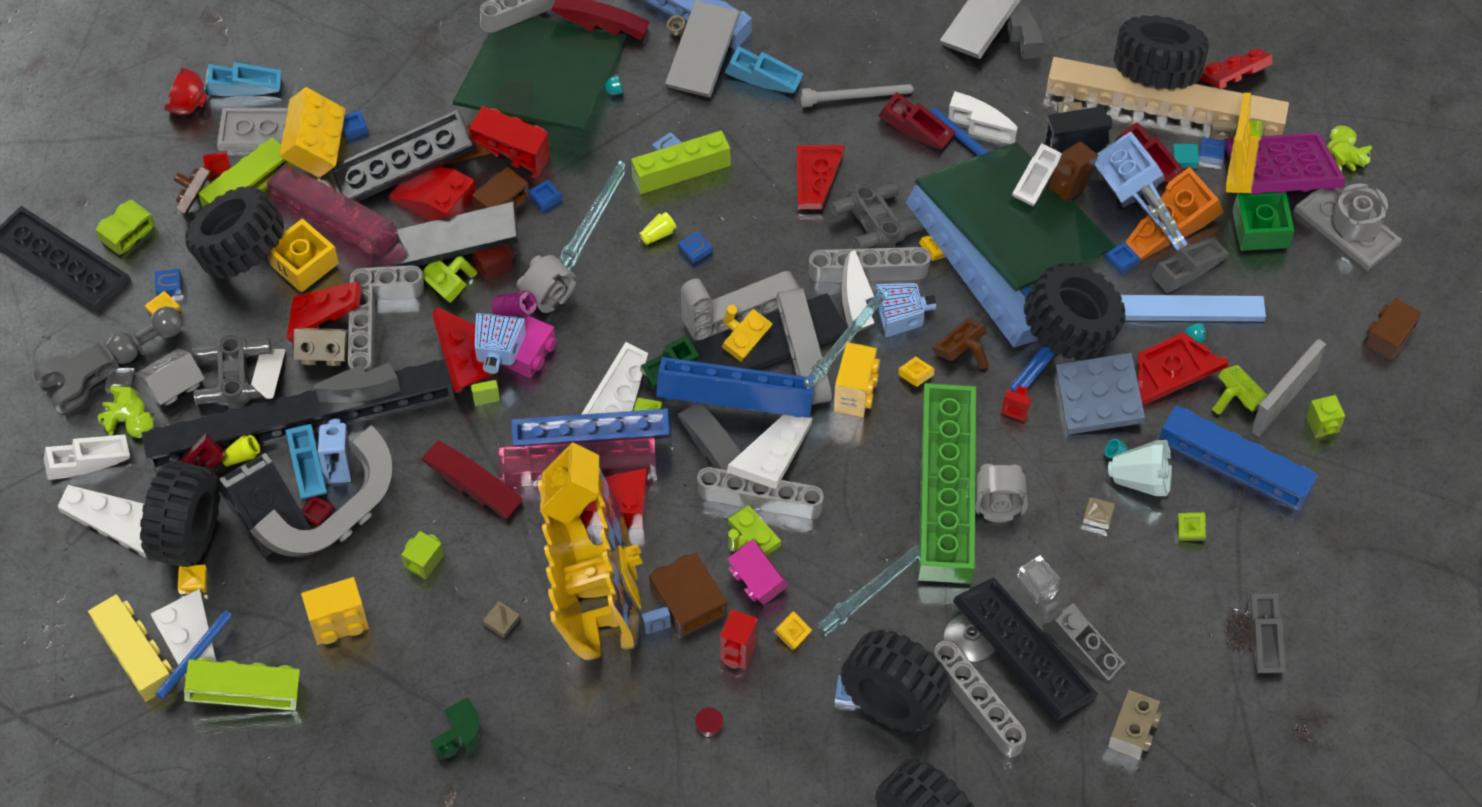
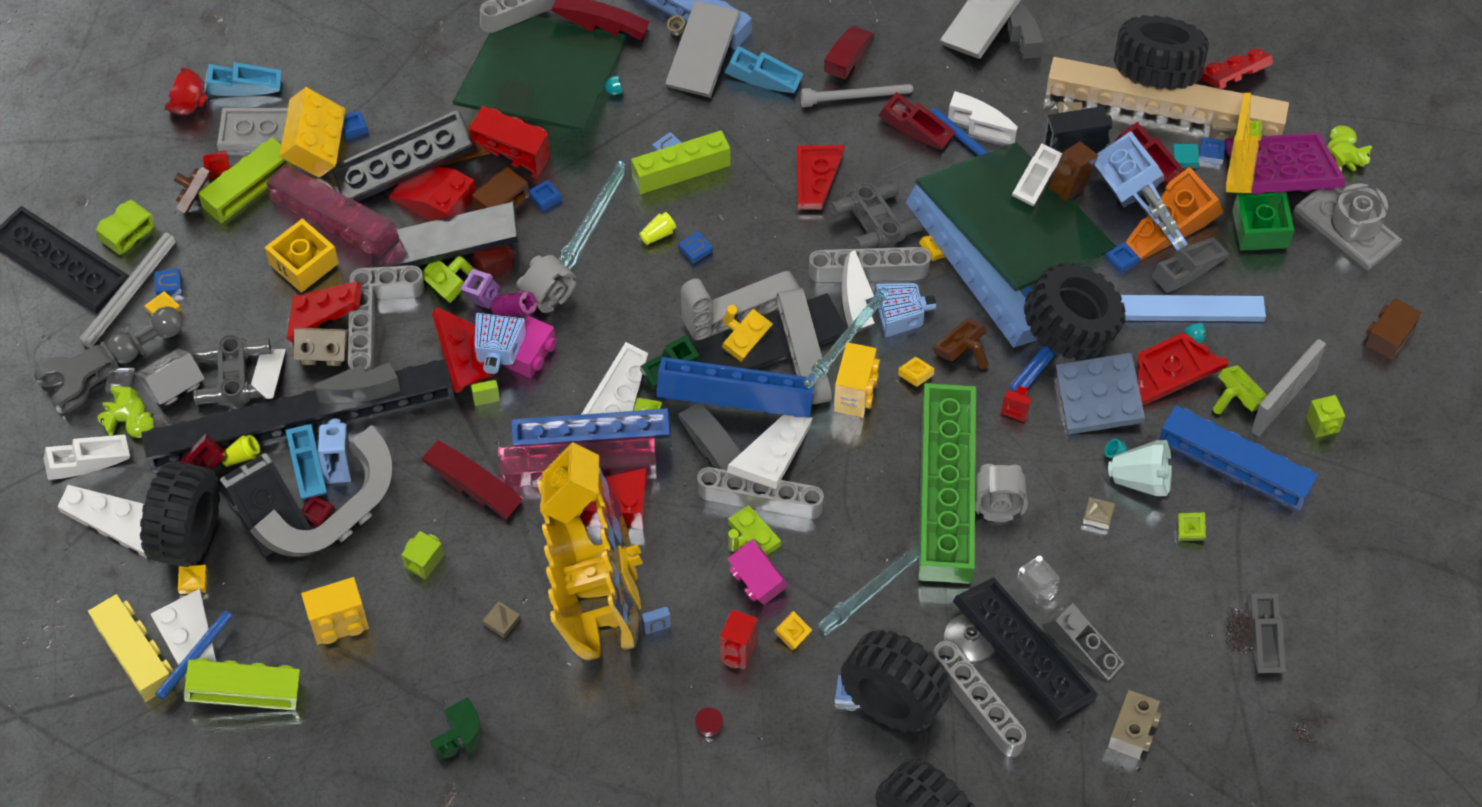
(127, 290): none -> light grey axle
(234, 232): black tyre -> none
(486, 291): none -> medium lavender brick
(688, 593): reddish brown brick -> none
(847, 52): none -> dark red slope

